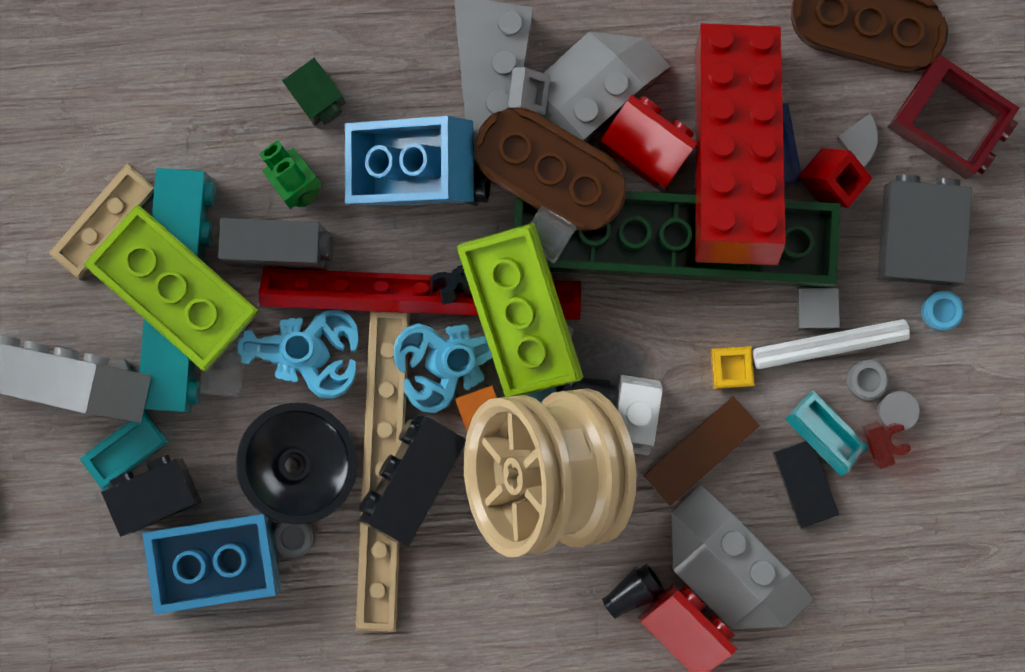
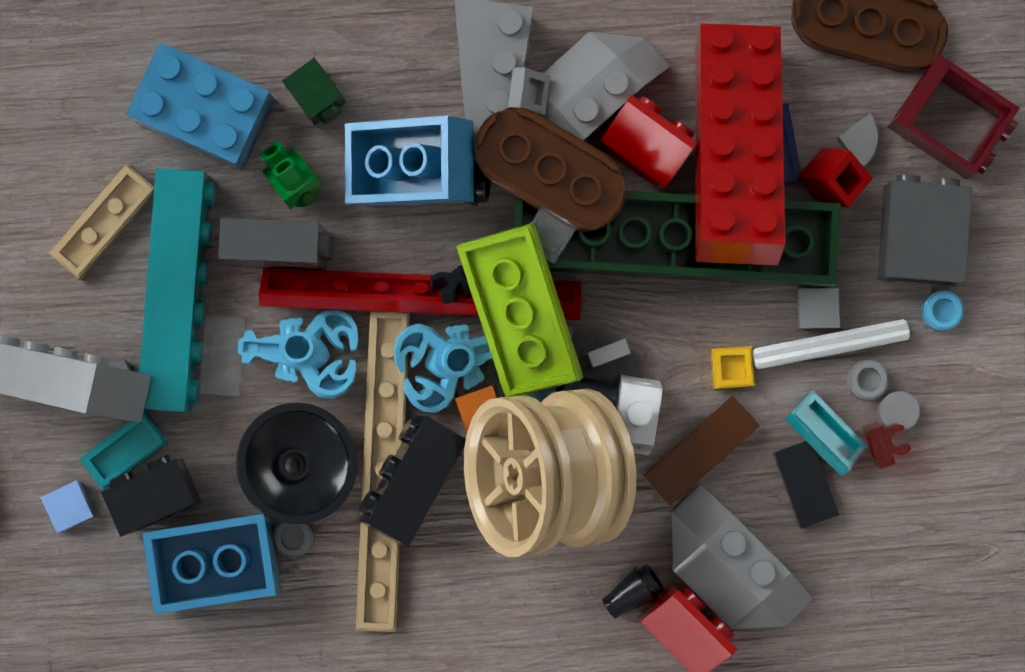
(68, 506): none -> light blue tile
(171, 288): lime tile -> none
(201, 106): none -> dark azure brick
(608, 353): none -> light grey tile

